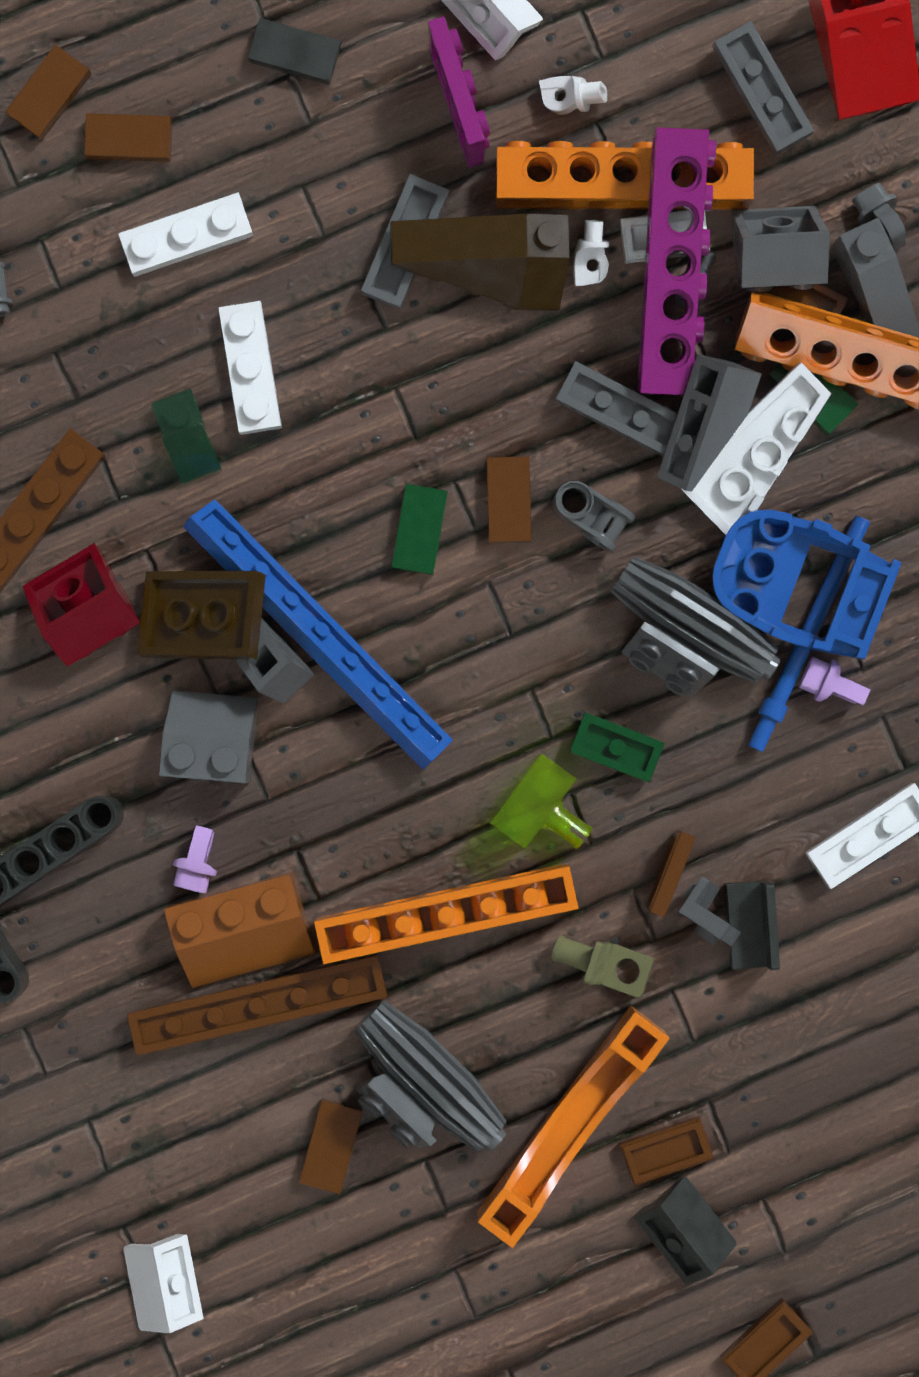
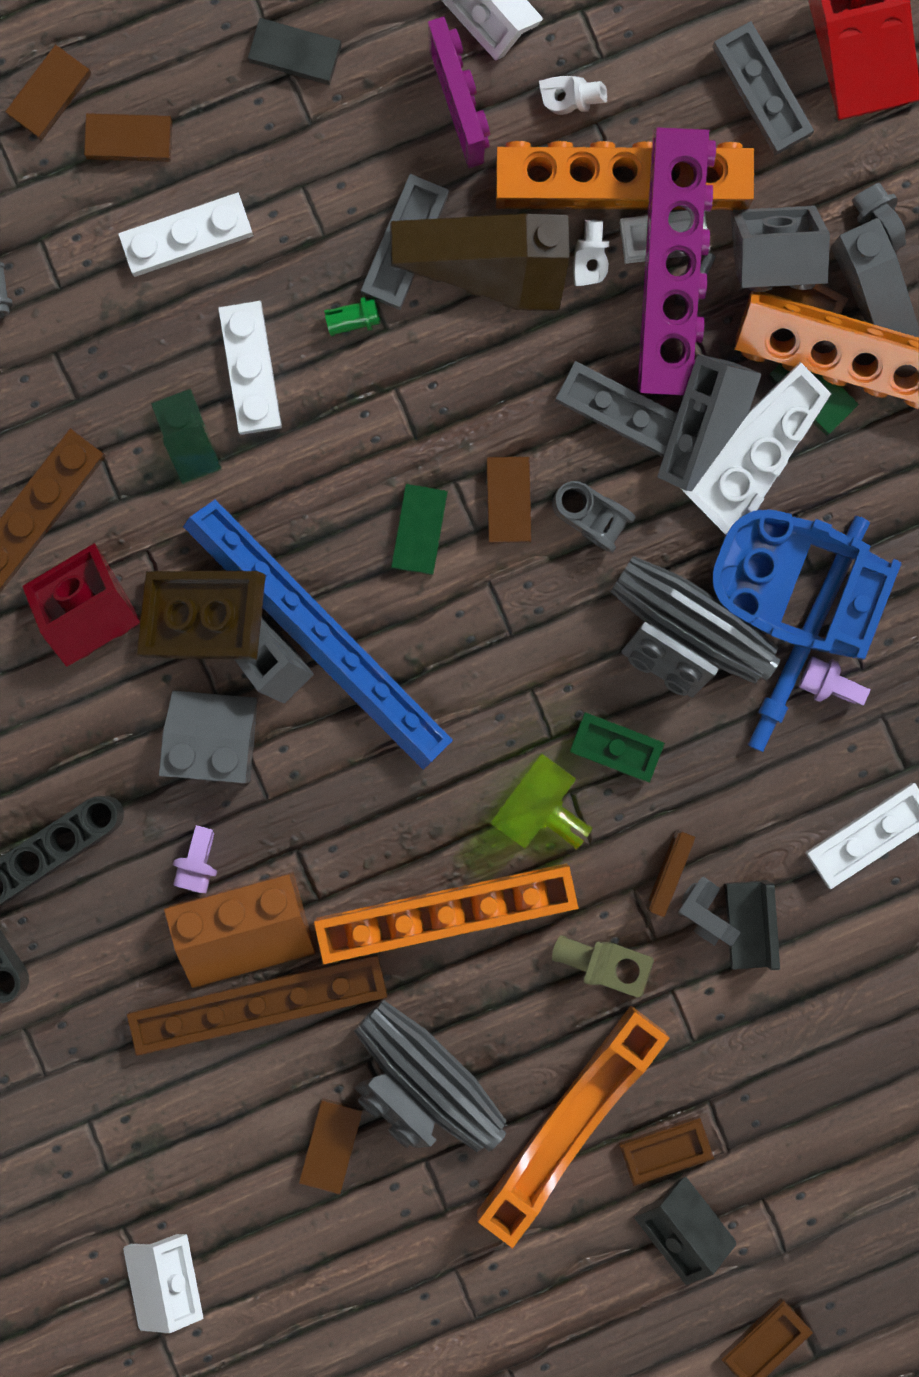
(352, 317): none -> green pin

